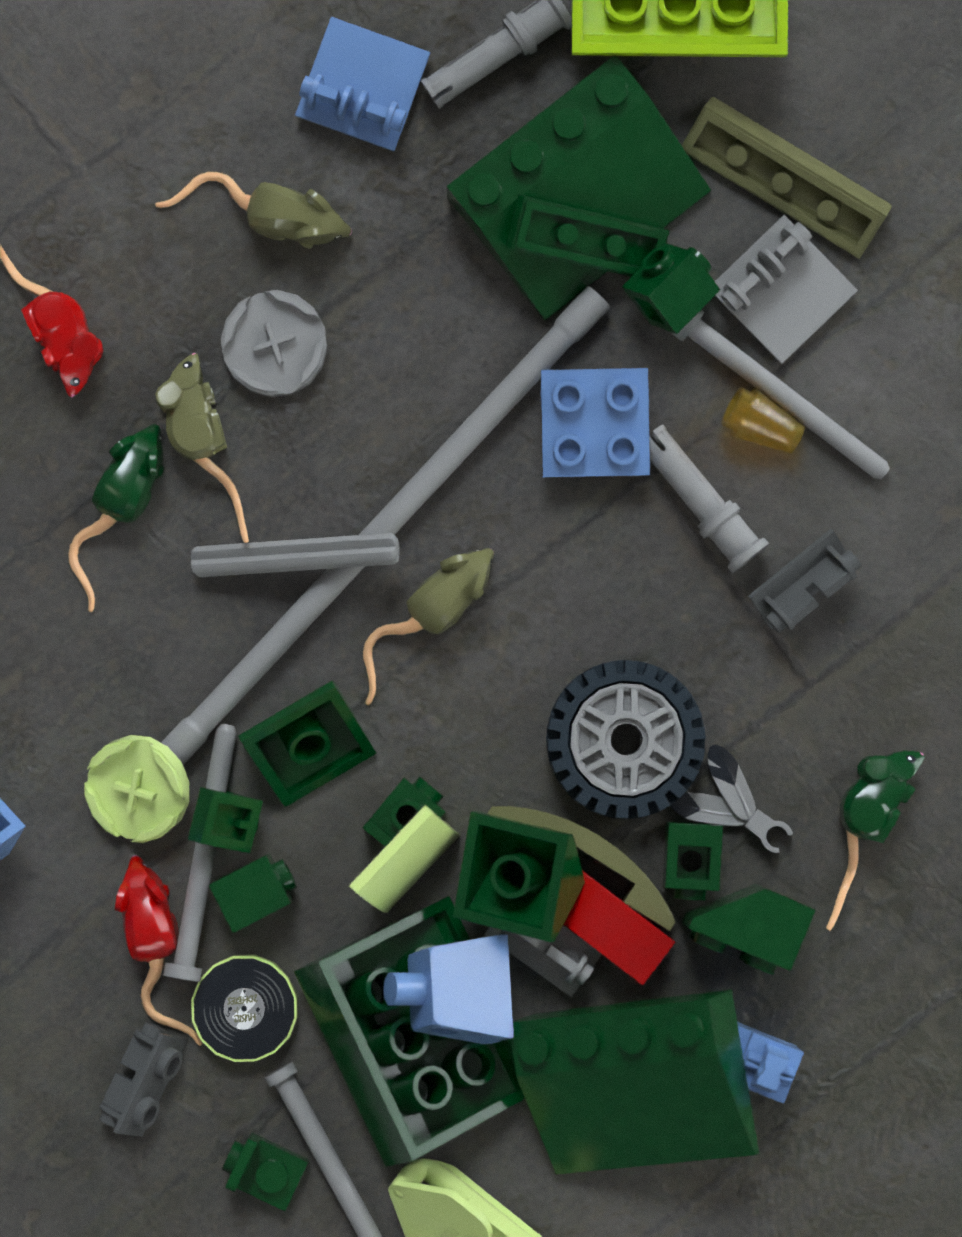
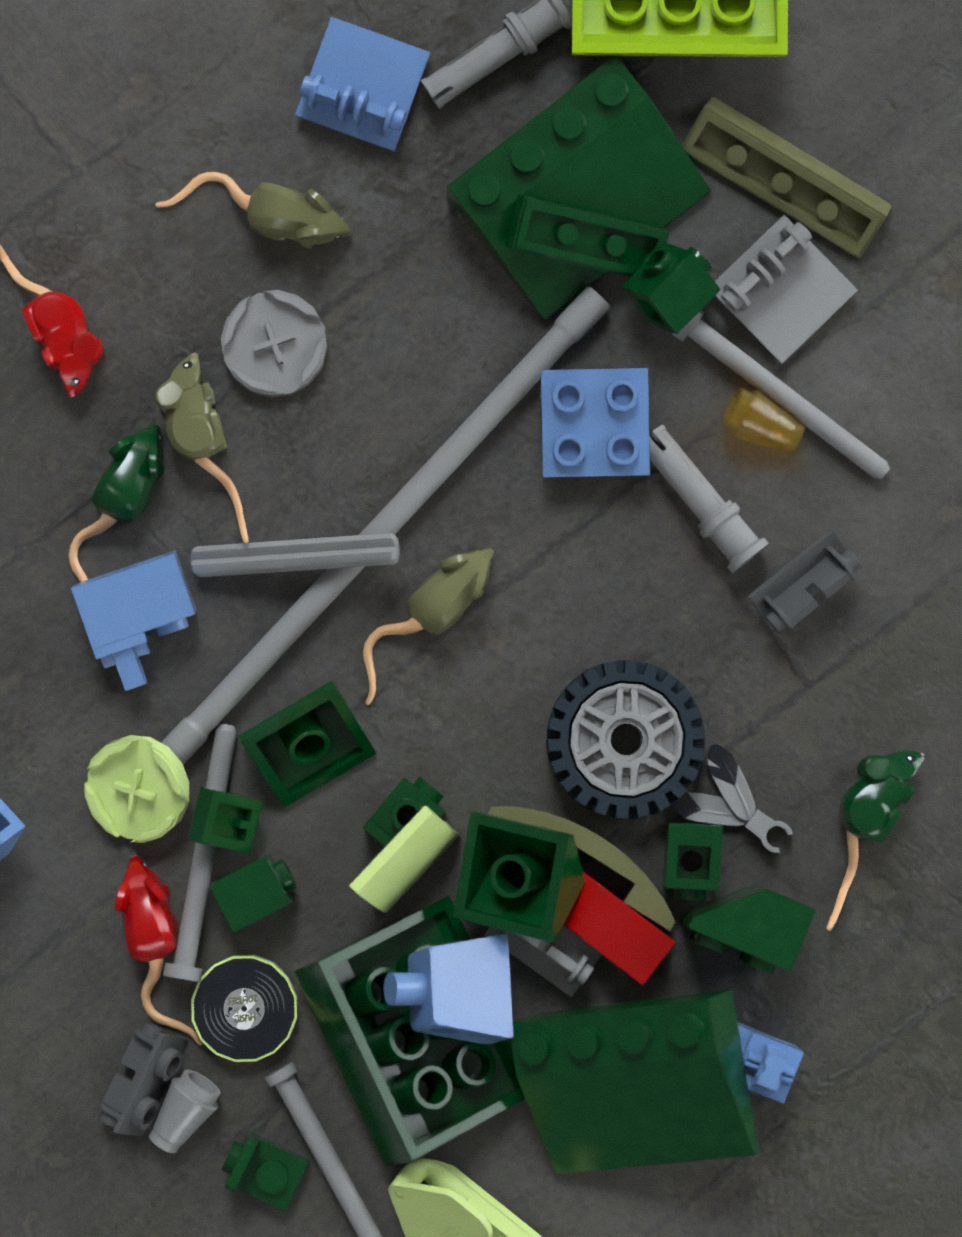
(128, 603): none -> medium blue hinge
(184, 1110): none -> light grey cone

